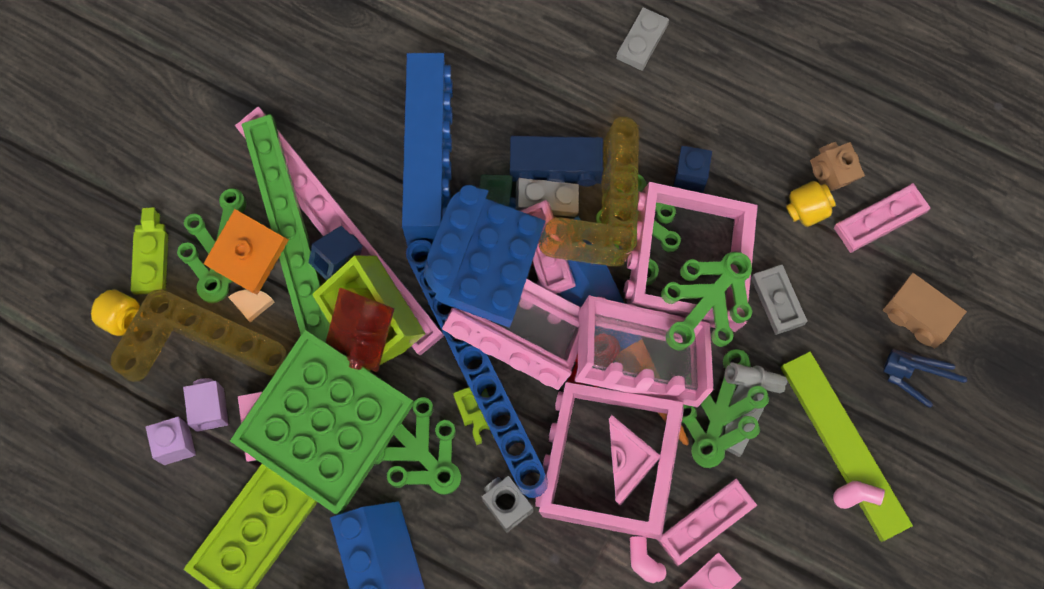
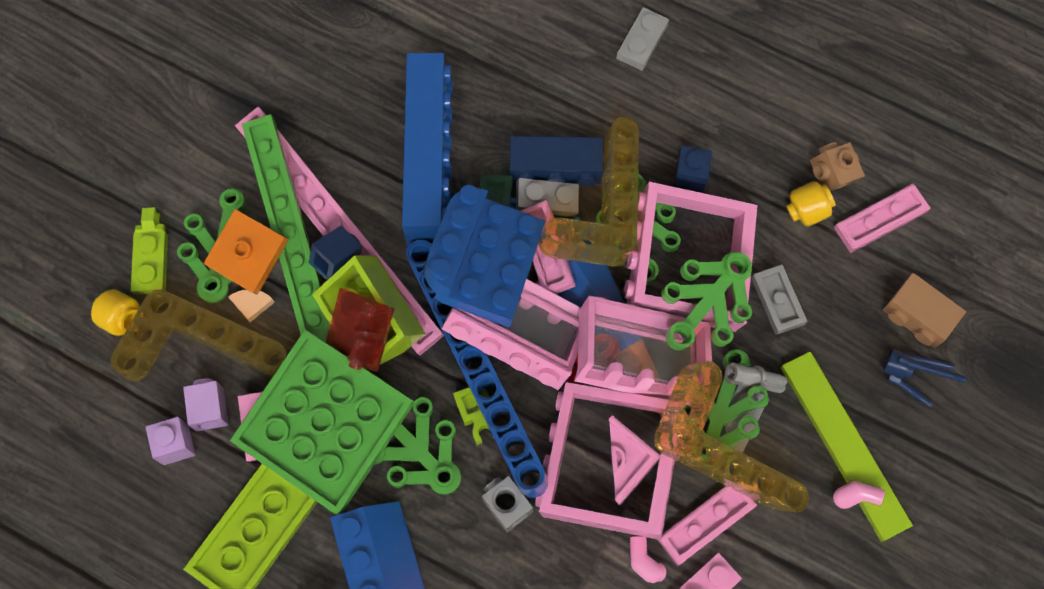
(719, 455): none -> clear yellow beam

